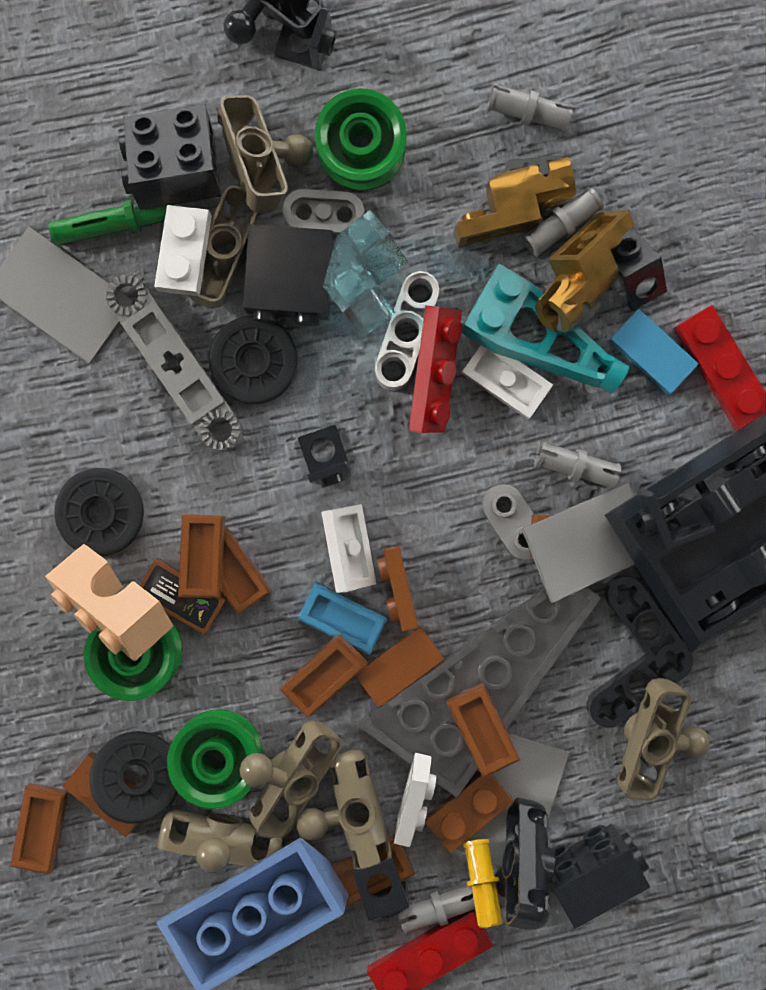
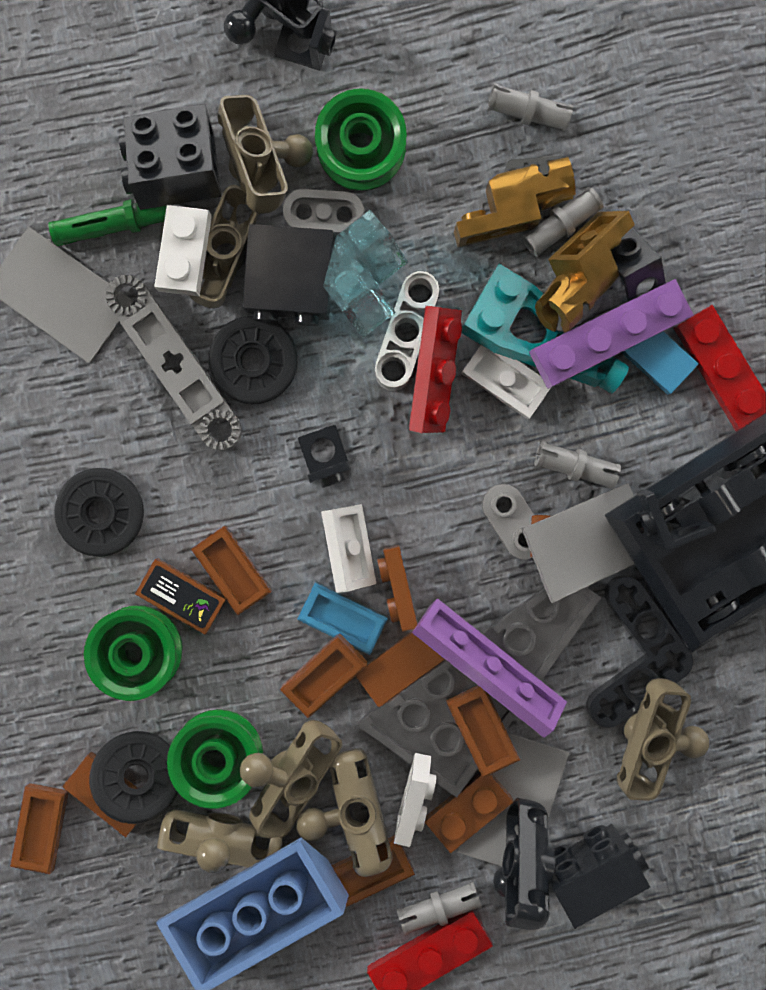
(125, 621): light nougat arch -> none
(201, 556): dark orange tile -> none
(388, 901): black bracket -> none
(483, 883): yellow axle -> none
(490, 668): none -> medium lavender plate
(611, 333): none -> medium lavender plate

